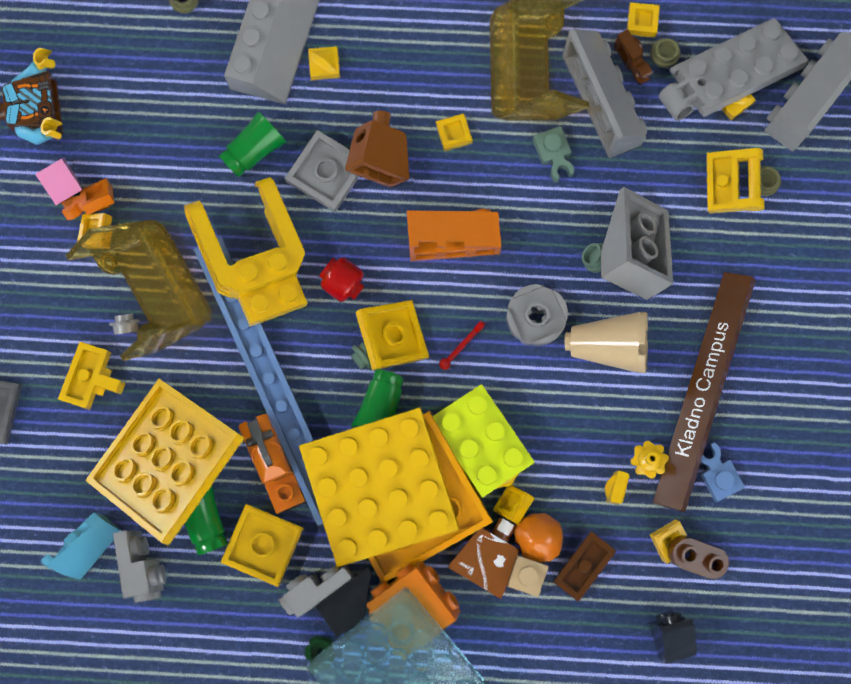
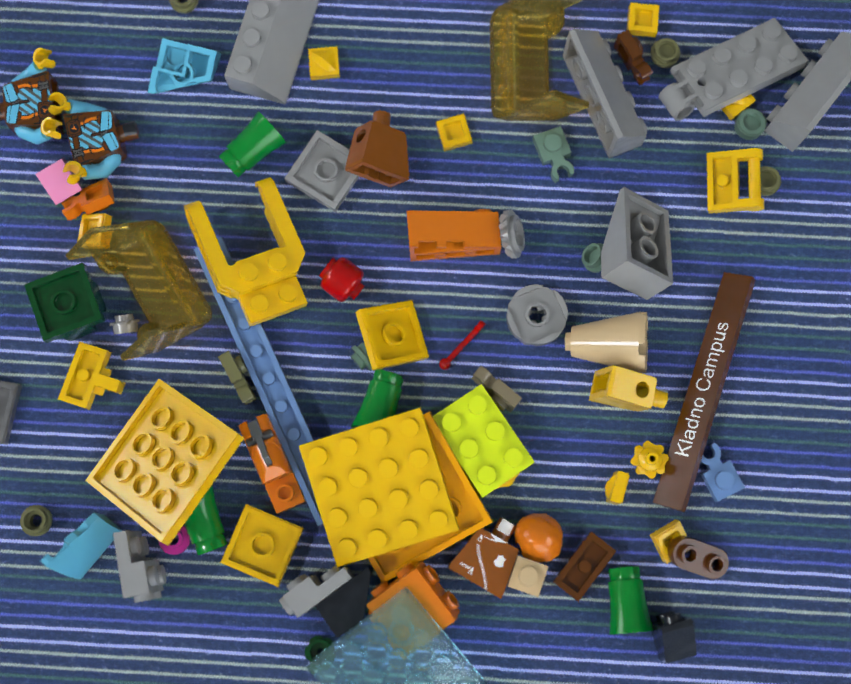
(28, 515): none -> olive plate
(66, 304): none -> dark green panel
(93, 137): none -> torso
(181, 546): none -> dark pink plate
(182, 66): none -> medium azure slope
(235, 370): none -> olive plate
(500, 393): none -> dark tan plate
(511, 234): none -> light grey gear
(513, 504): yellow tile -> none
(626, 389): none -> yellow torso
(628, 602): none -> green plant
(750, 124): none -> sand green tile

